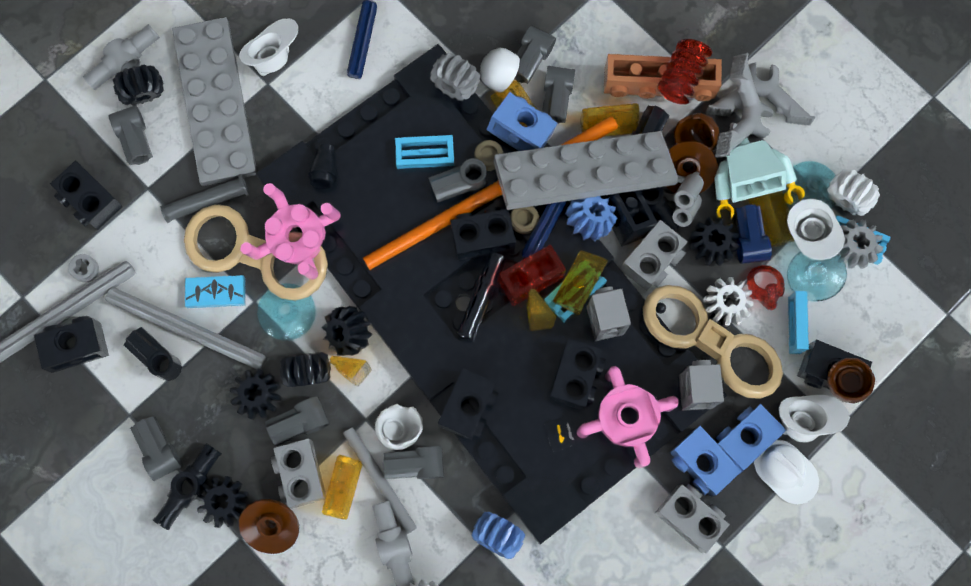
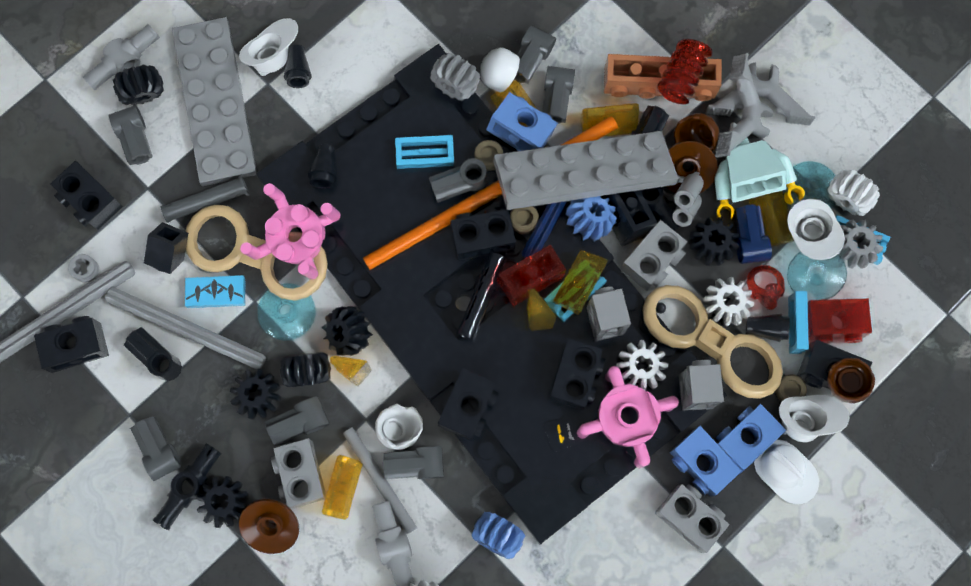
(165, 248): none -> black brick
(297, 69): none -> black cone
(362, 39): dark blue axle -> none
(643, 355): none -> white gear
(770, 327): none -> black cone
(791, 386): none -> dark tan tile
(852, 313): none -> clear red brick

